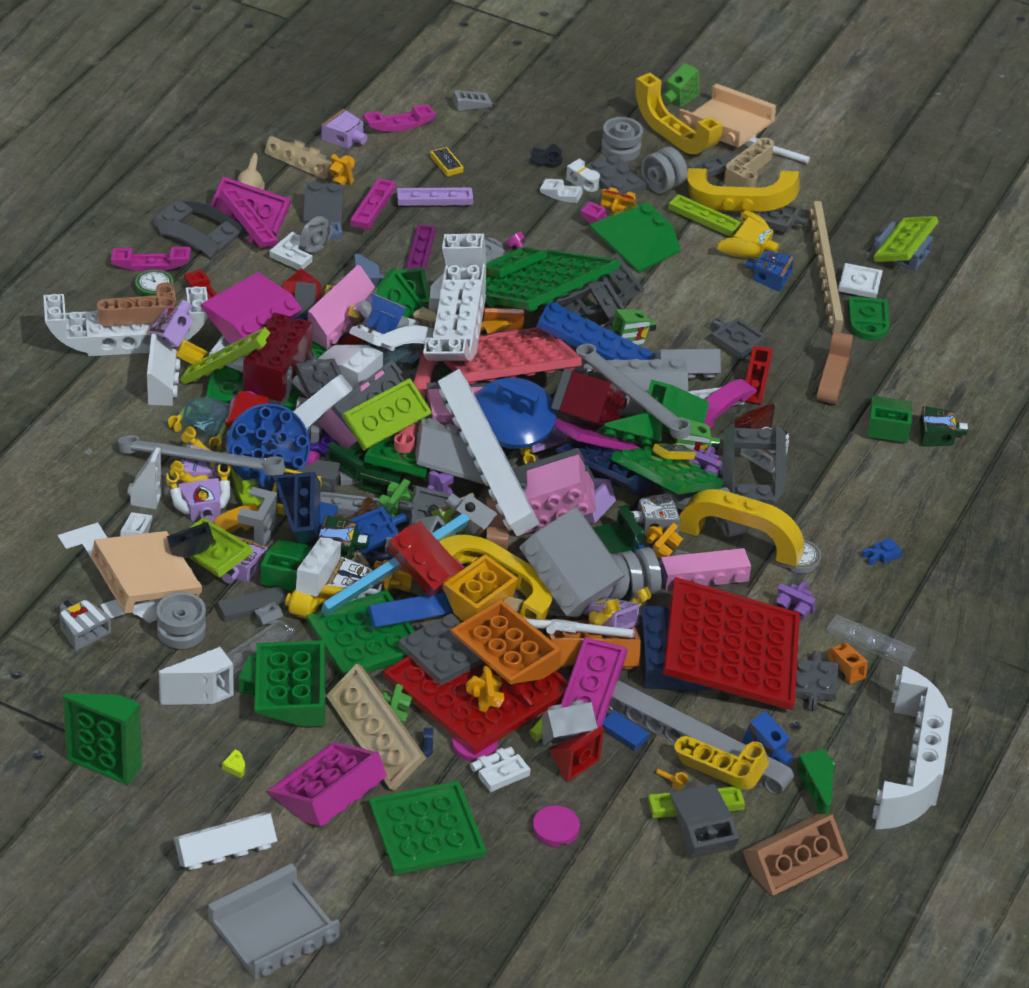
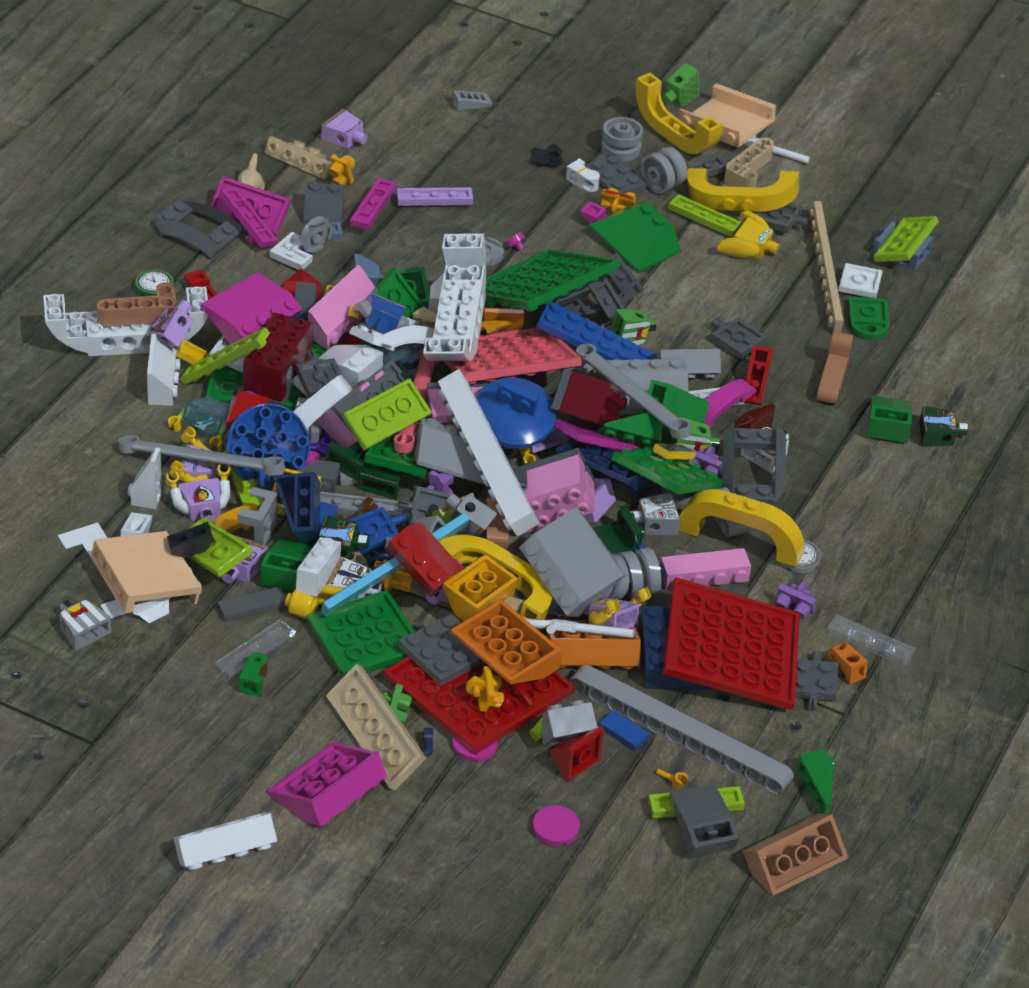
(104, 734): green slope -> none
(141, 262): dark pink slope -> none
(181, 620): light grey wheel -> none
(197, 680): white slope -> none
(234, 764): neon yellow tile -> none
(269, 613): light grey plate -> none
(271, 922): light grey panel -> none
(291, 682): green slope -> none
(397, 492): bright green hips -> none
(409, 610): blue tile -> none
(419, 116): dark pink slope -> none
(421, 246): magenta tile -> none
(427, 828): green plate -> none
(446, 161): tile -> none
(504, 772): white plate -> none
(514, 261): green tile -> none
(555, 189): white slope -> none
(595, 676): dark pink tile -> none
(656, 536): light orange hips -> none
(723, 764): yellow beam -> none
(771, 269): blue torso -> none
(771, 736): blue torso -> none
(884, 550): blue plate -> none
(905, 803): white slope -> none

